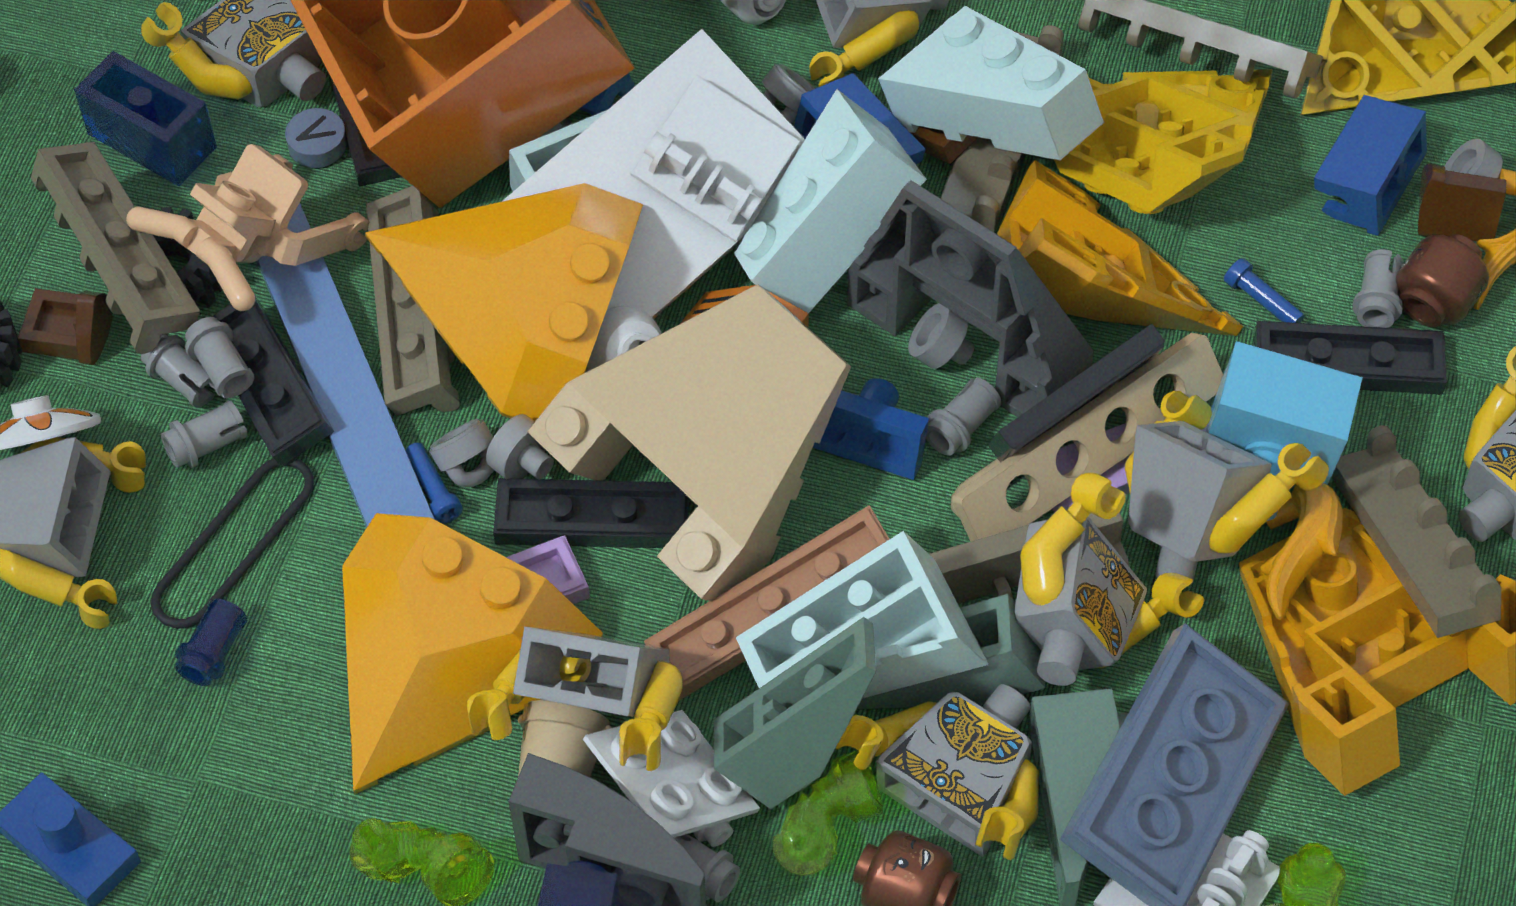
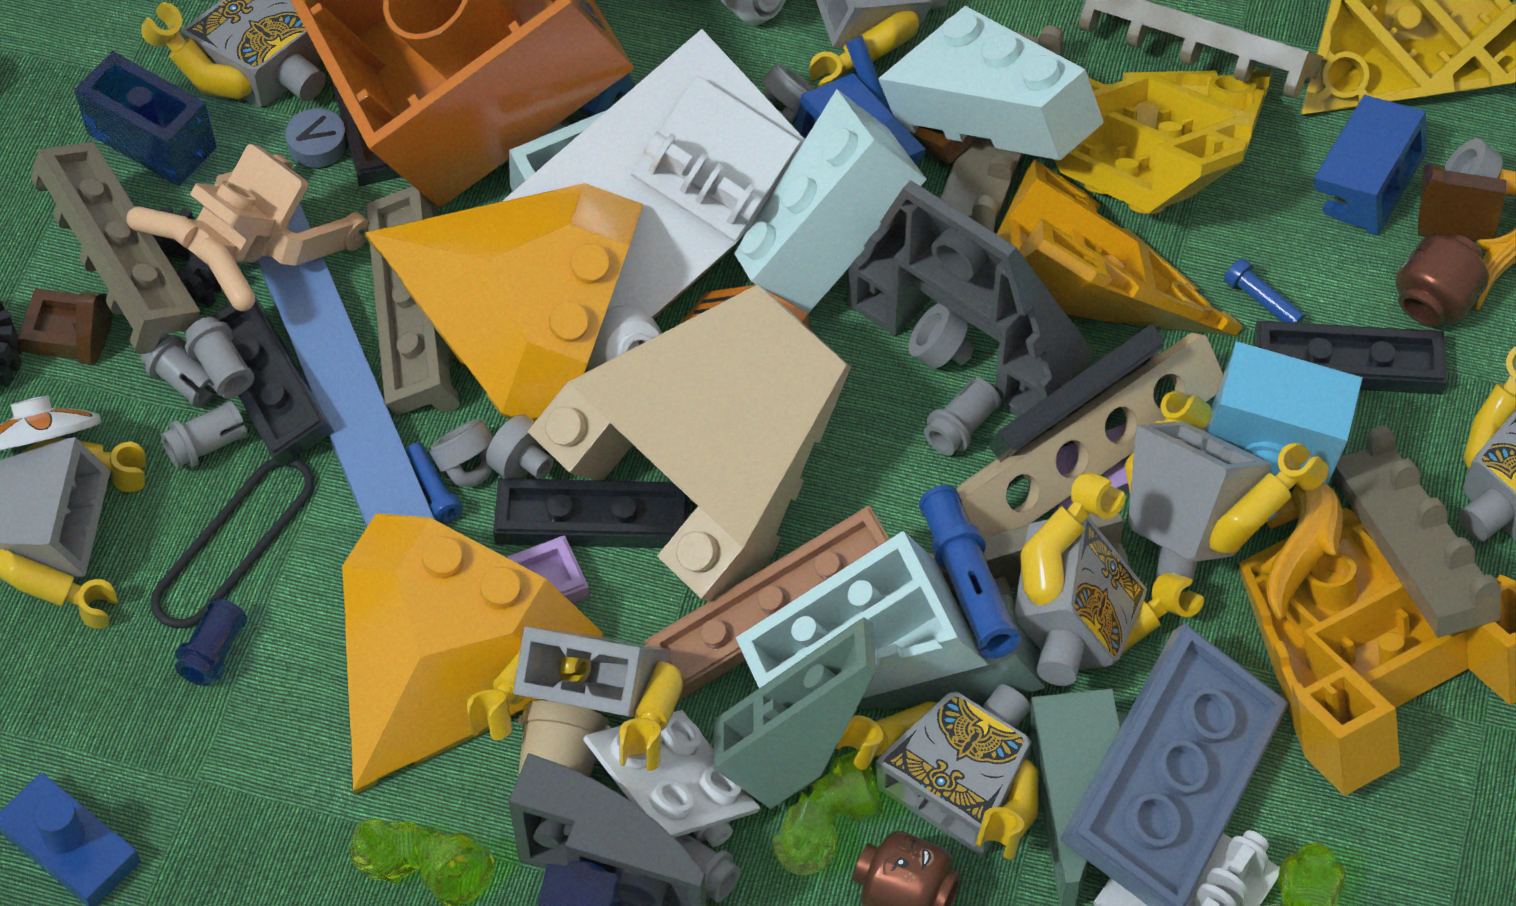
(865, 68): none -> blue piece
(876, 432): blue tile -> none
(960, 551): none -> blue pin
(1379, 300): light grey pin -> none

